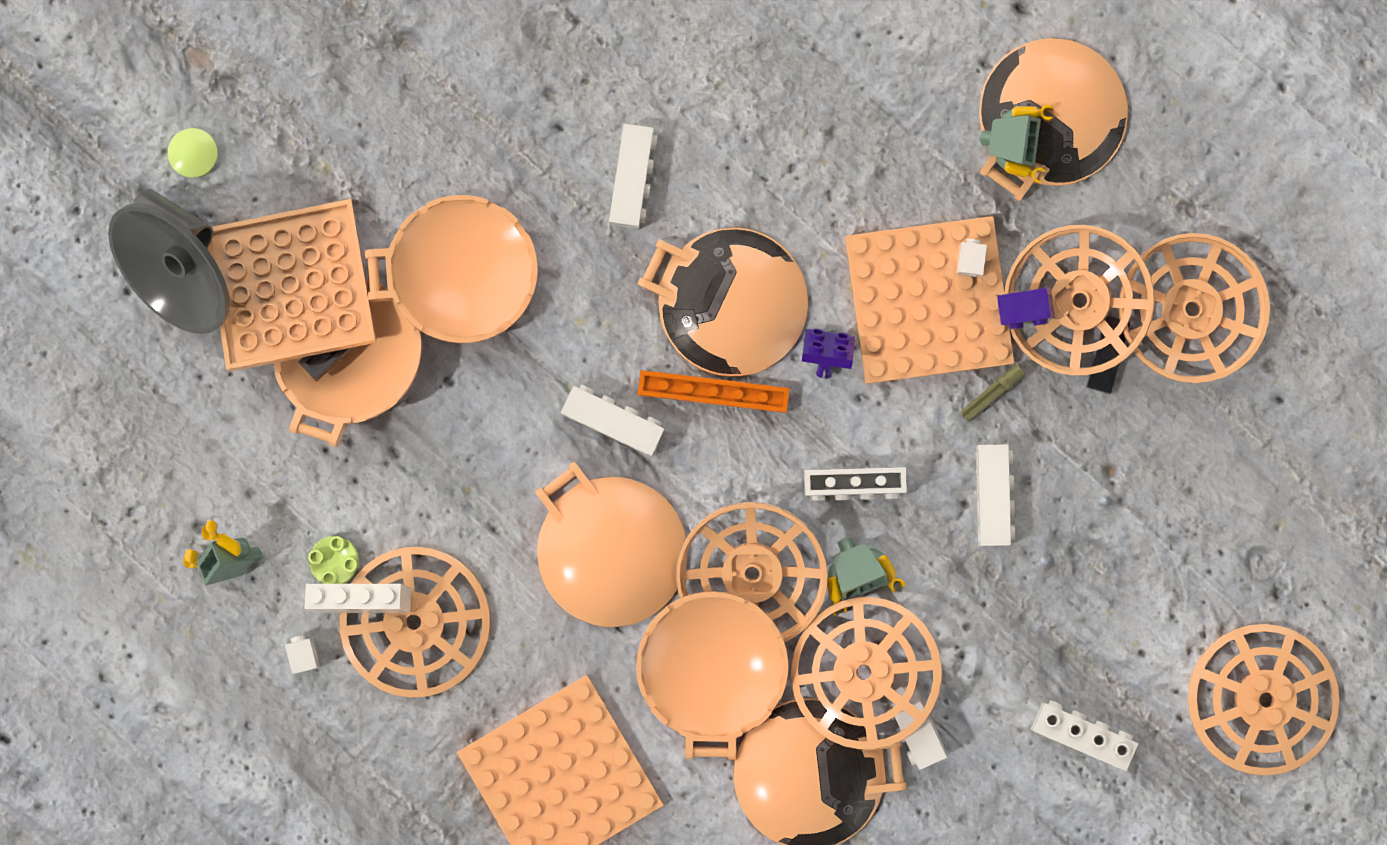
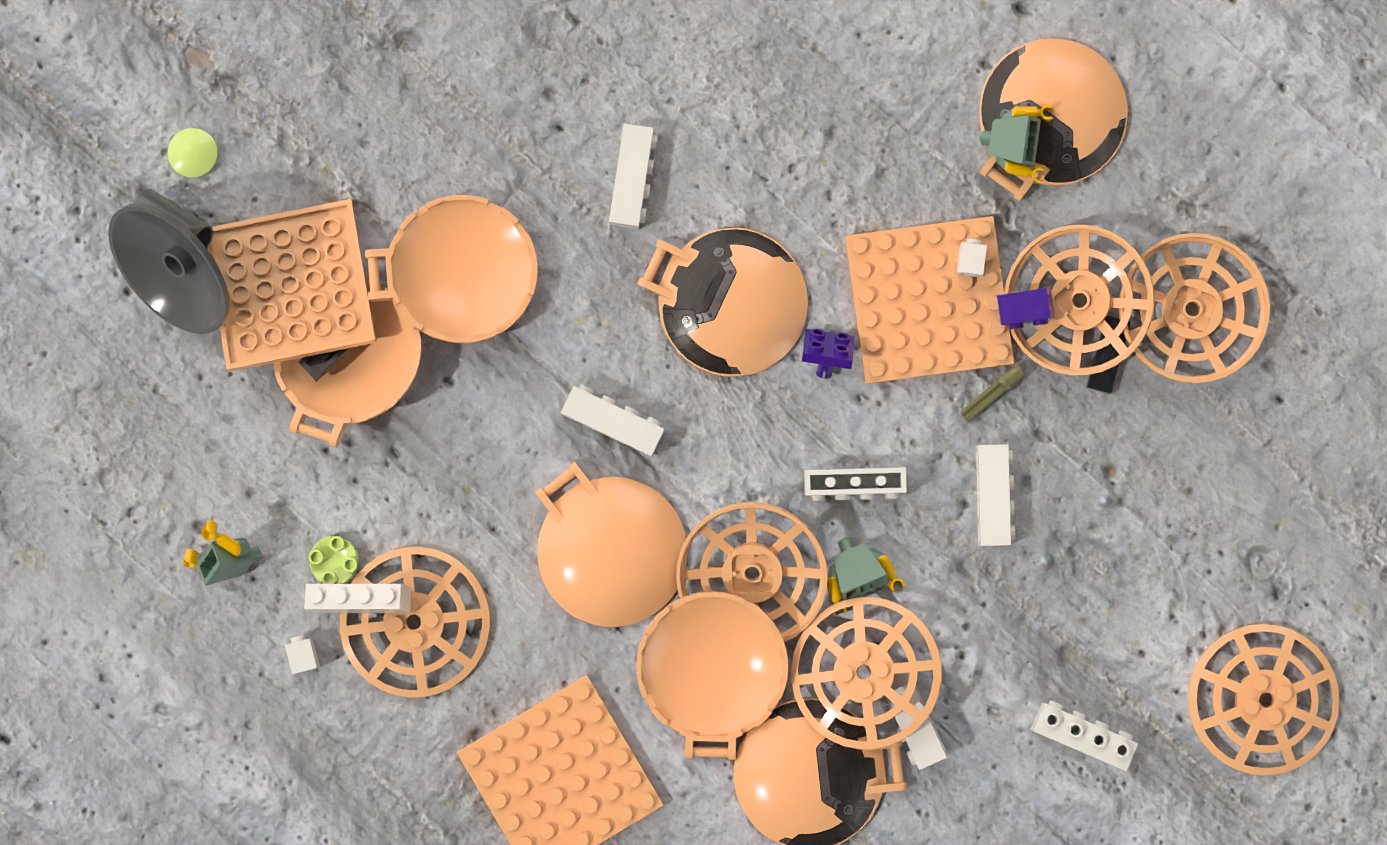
(713, 391): orange plate -> none

